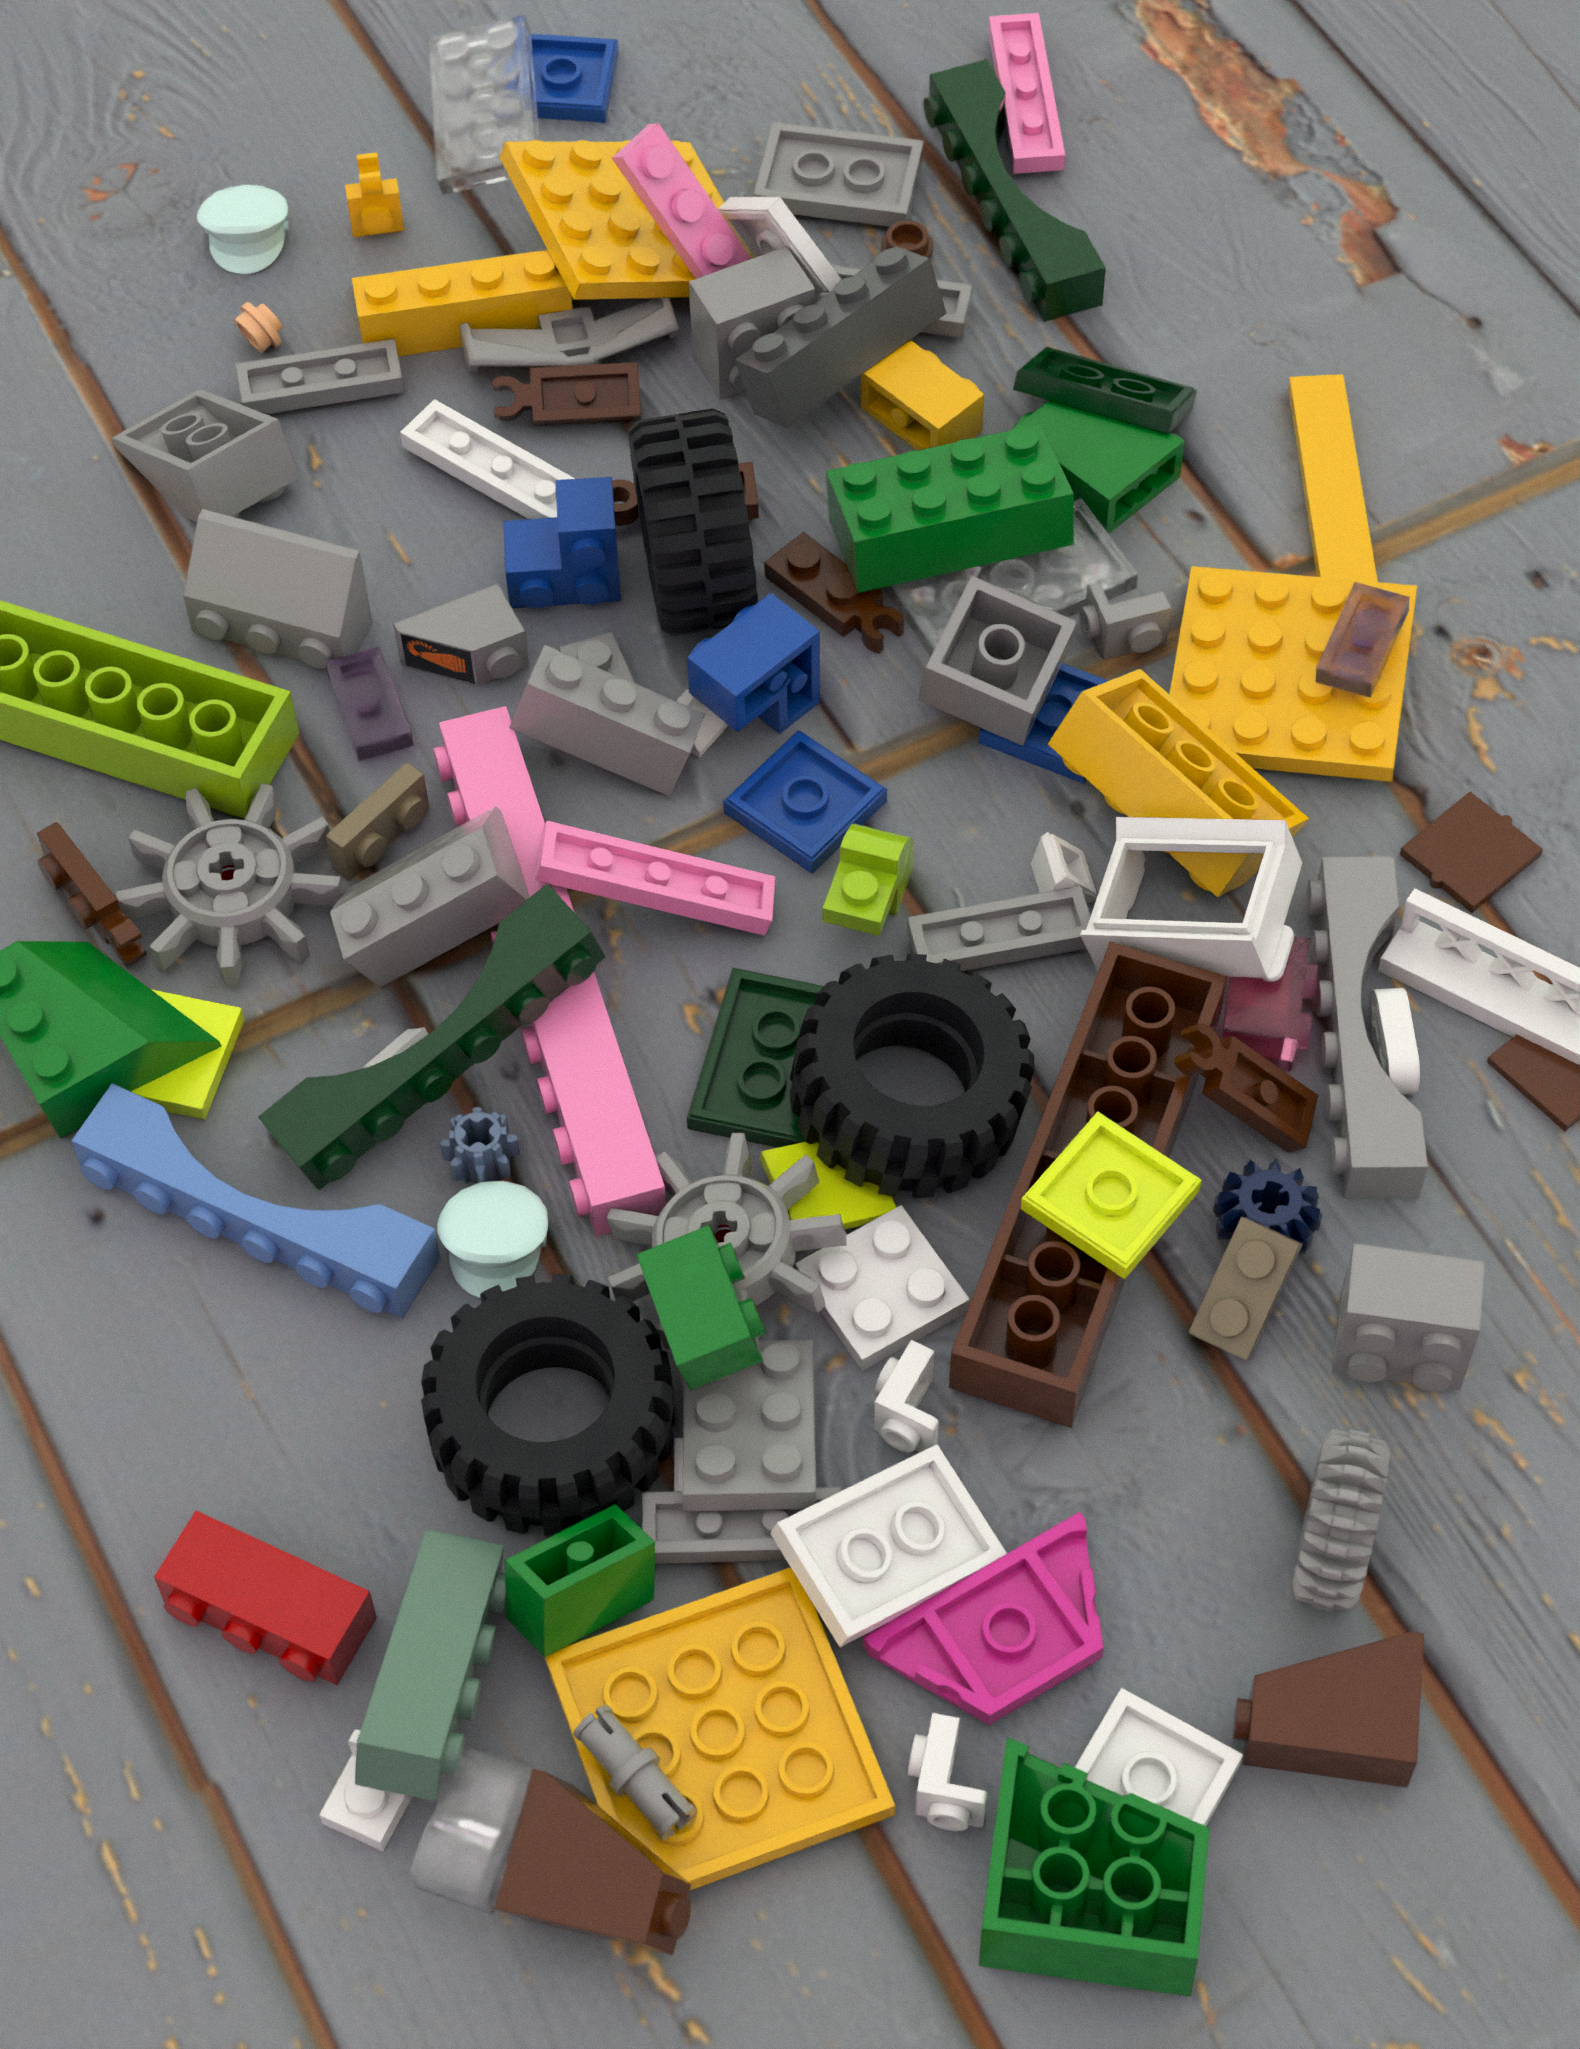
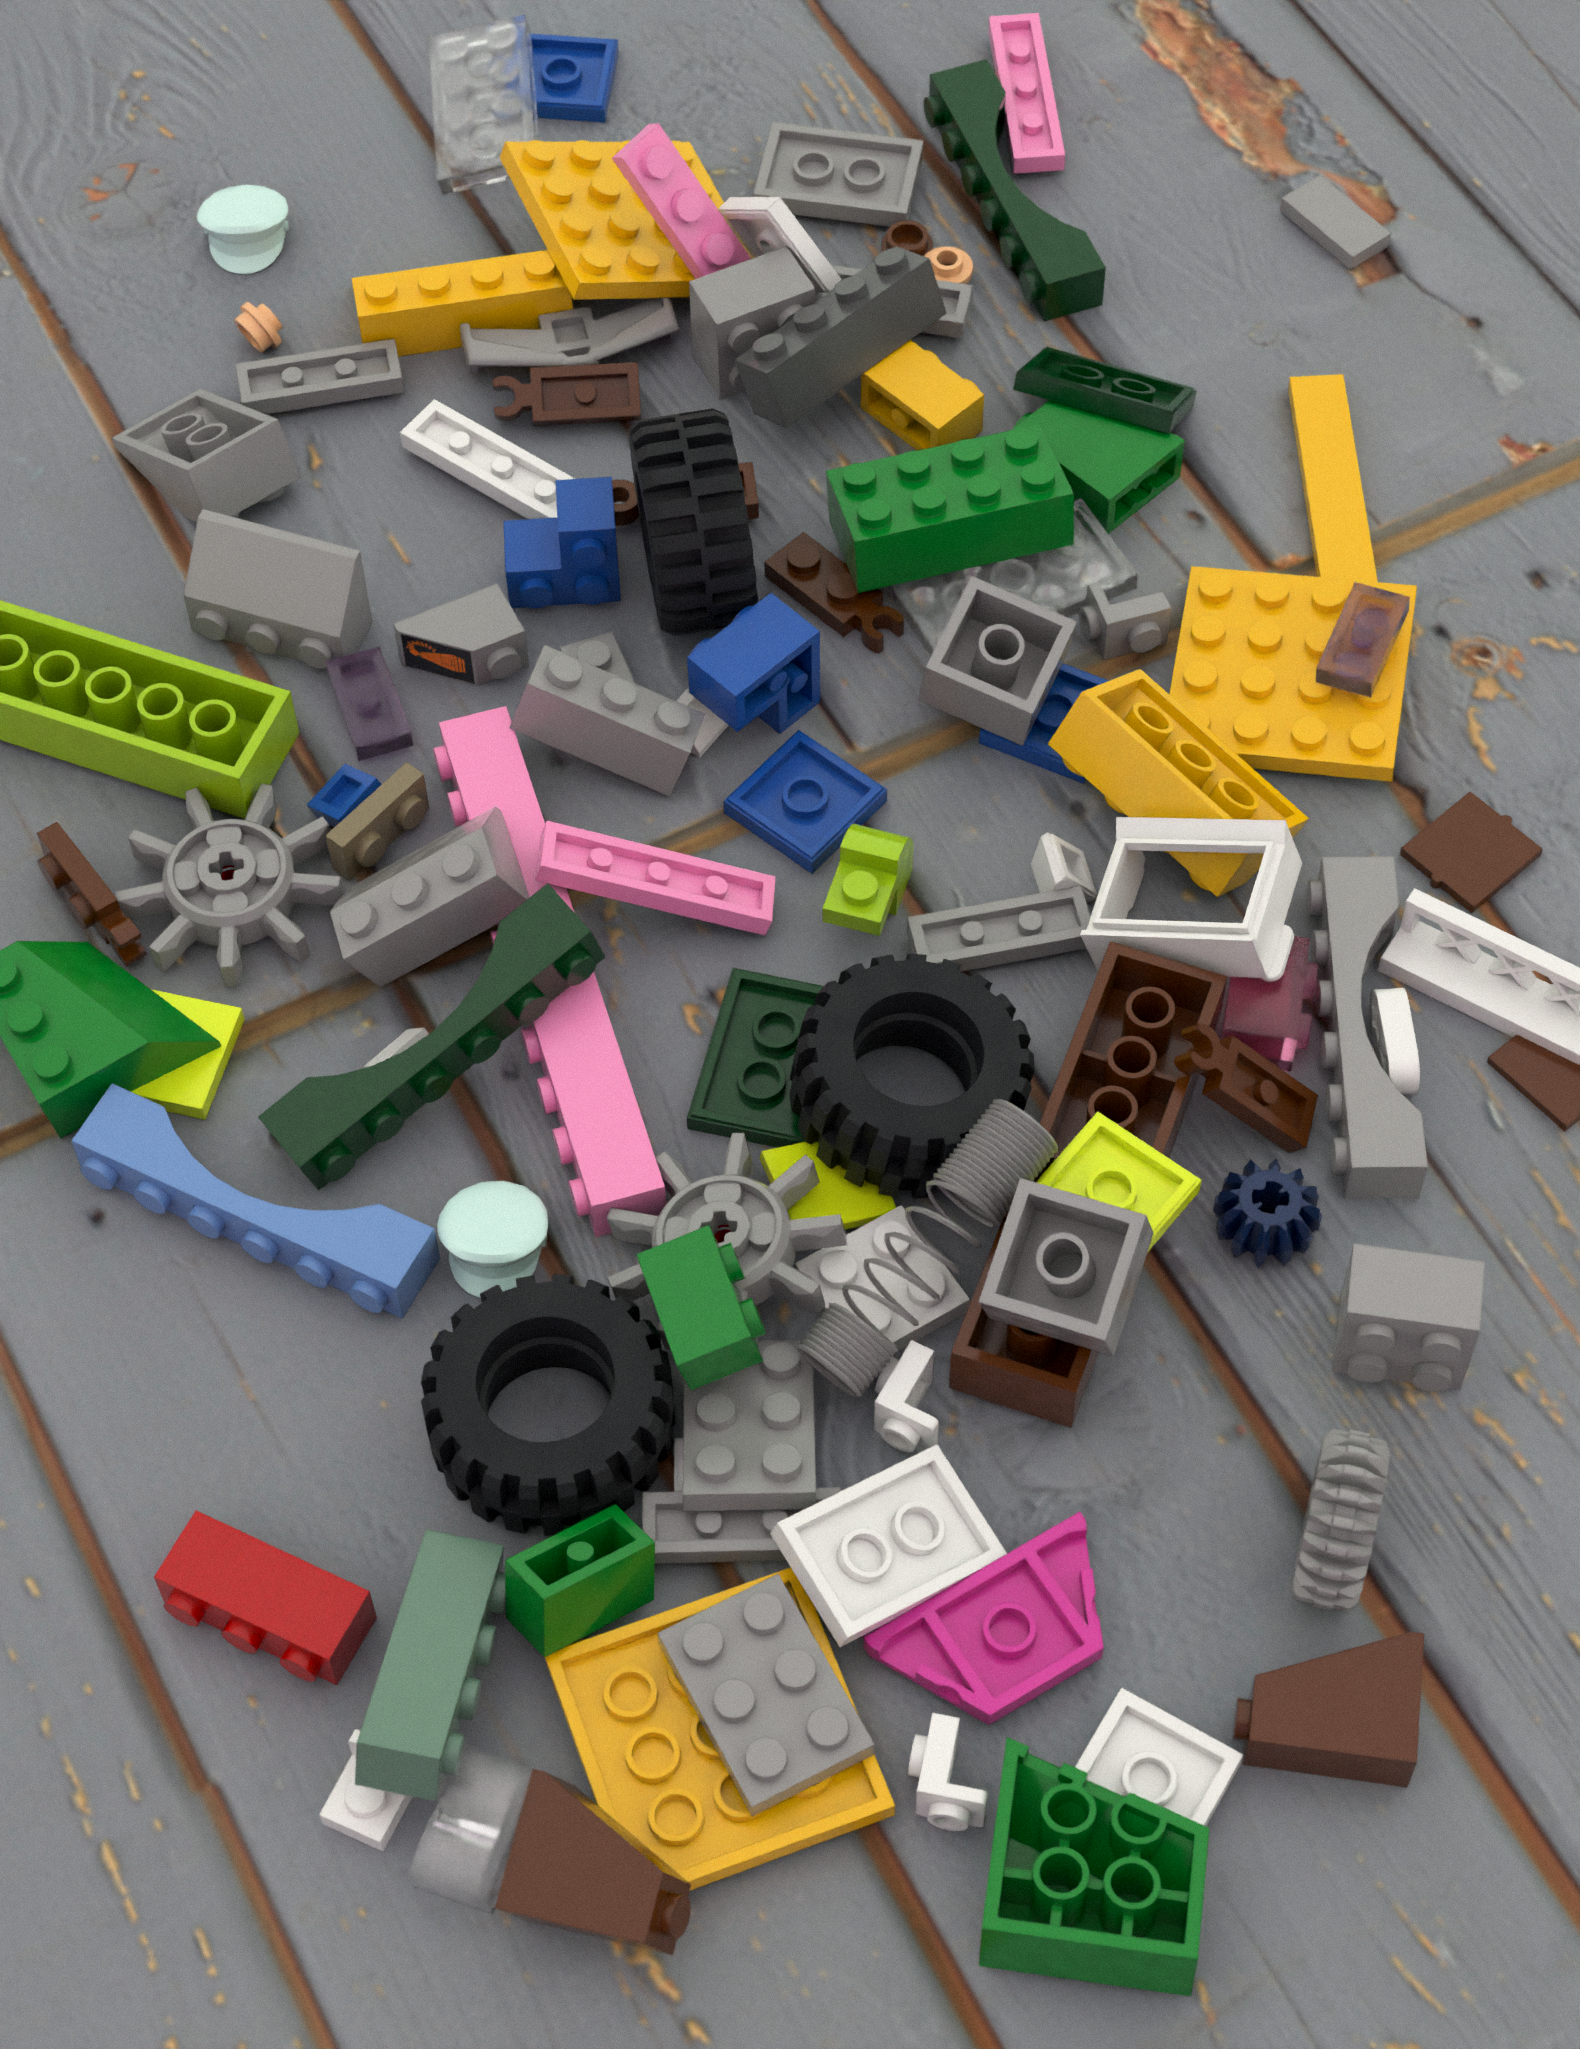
(342, 794): none -> blue plate
(373, 202): yellow plate -> none
(480, 1147): sand blue gear -> none
(634, 1772): light grey pin -> none
(765, 1694): none -> light grey plate
(951, 264): none -> light nougat plate
(979, 1180): none -> light grey piece
(1066, 1266): none -> light grey brick
(1245, 1288): dark tan plate -> none
(1335, 222): none -> light grey tile

